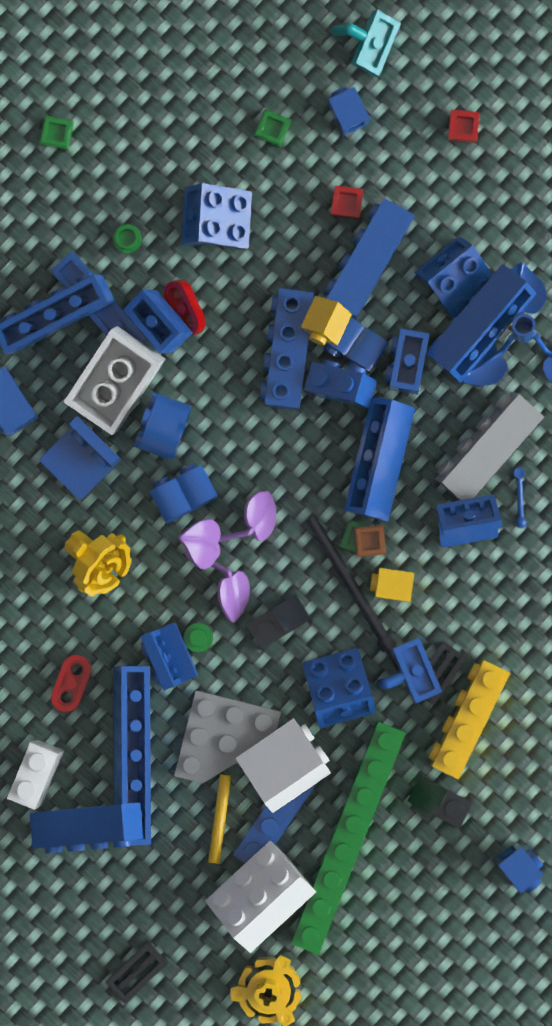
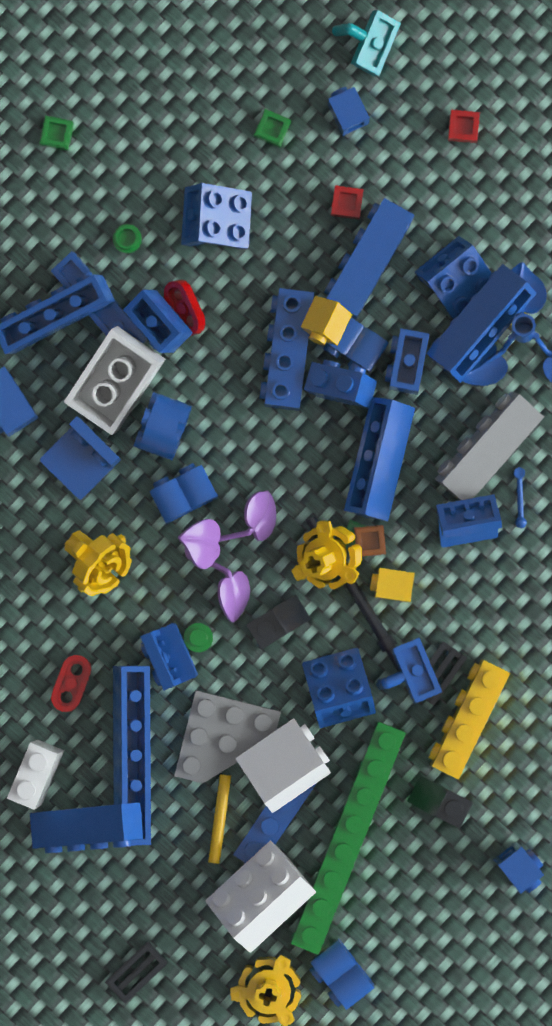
(326, 557): none -> yellow piece
(342, 974): none -> blue brick

